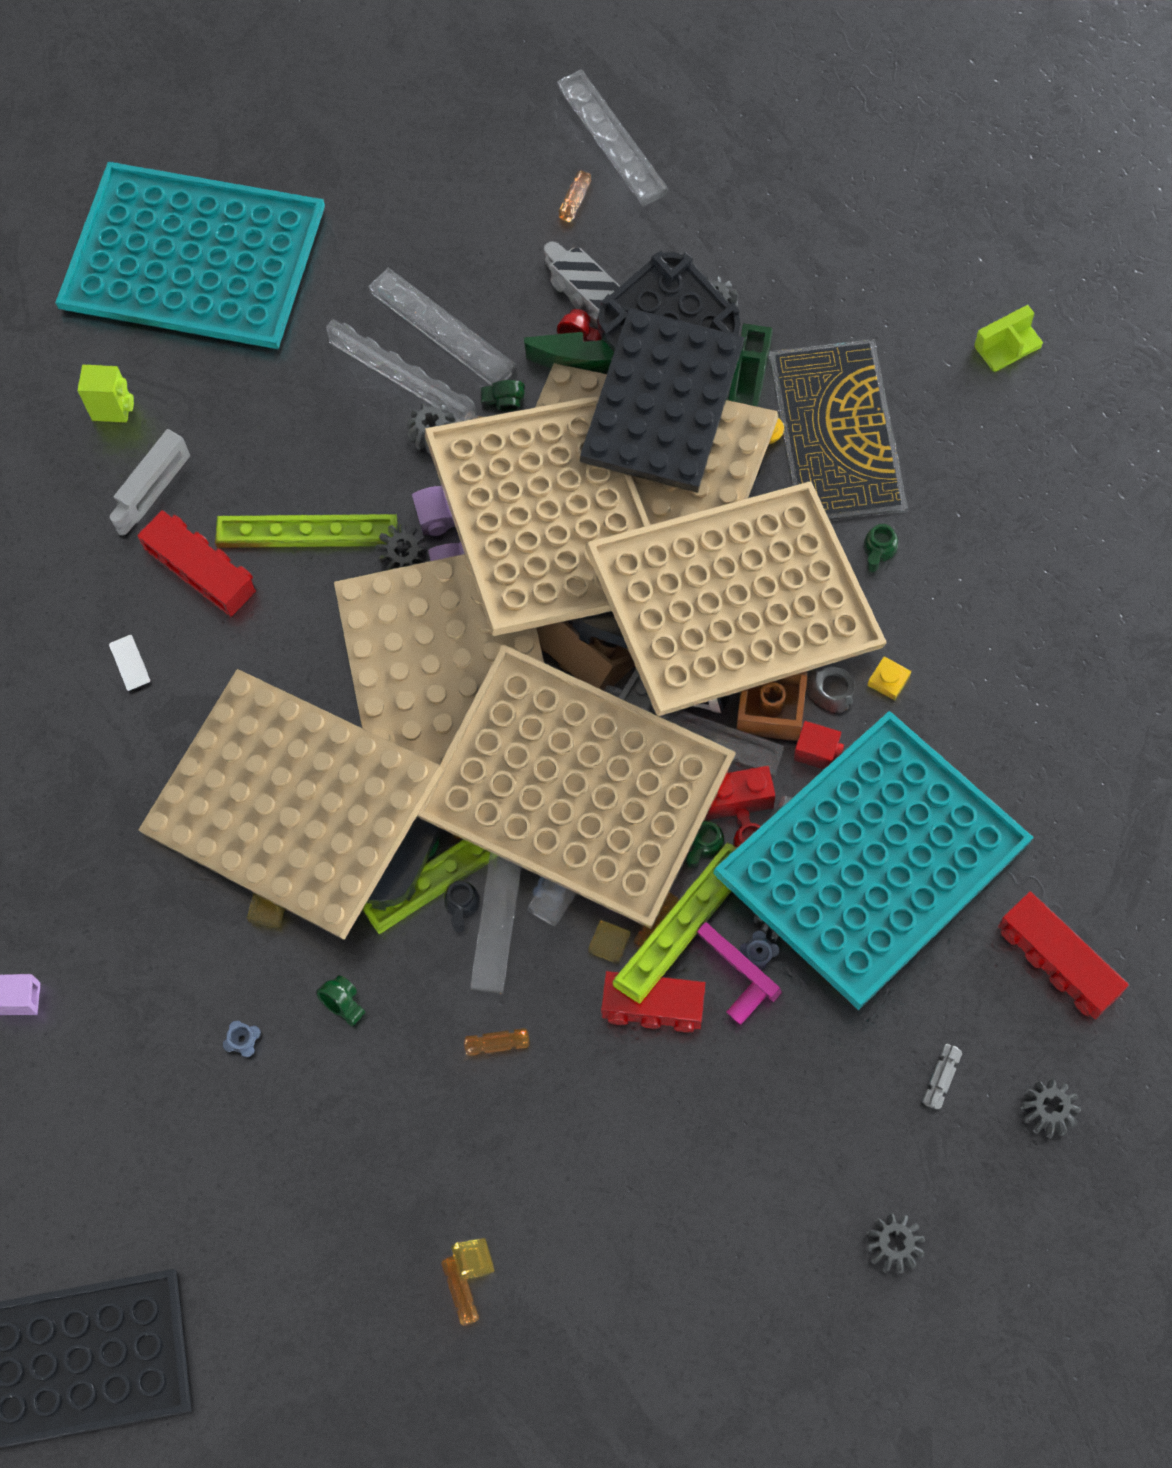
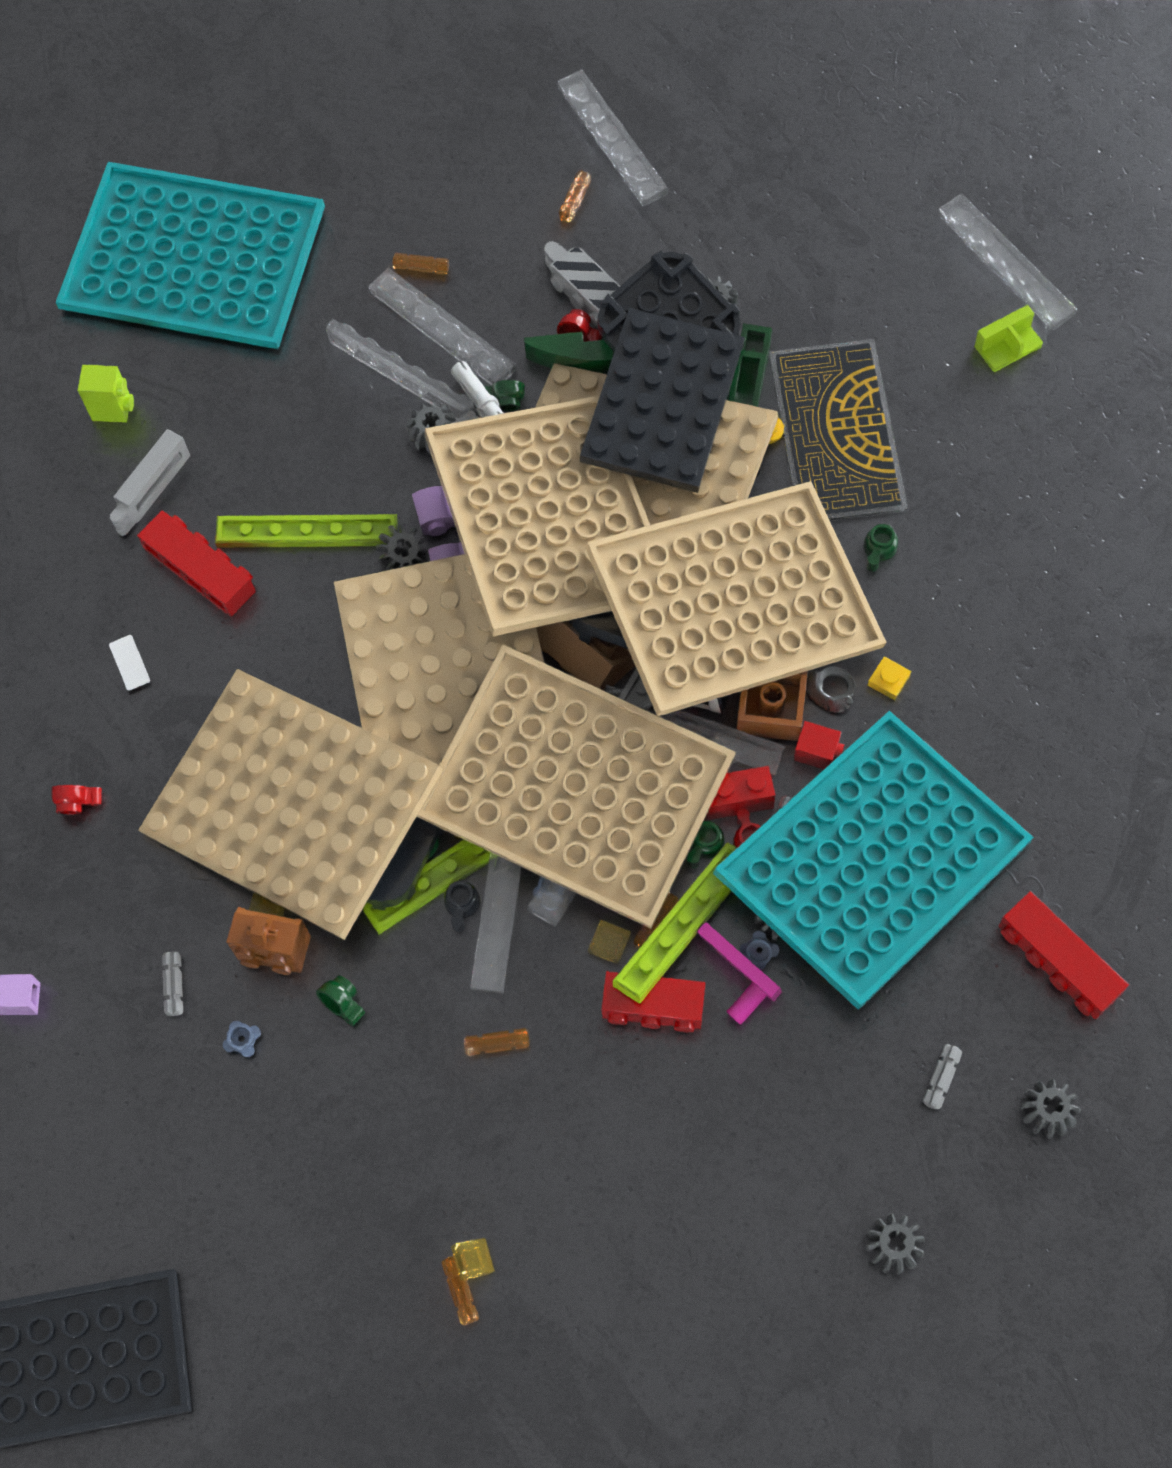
(72, 797): none -> red piece
(172, 983): none -> light grey axle
(268, 941): none -> dark orange hinge
(420, 263): none -> clear orange axle
(485, 403): none -> white pin
(1007, 262): none -> clear plate

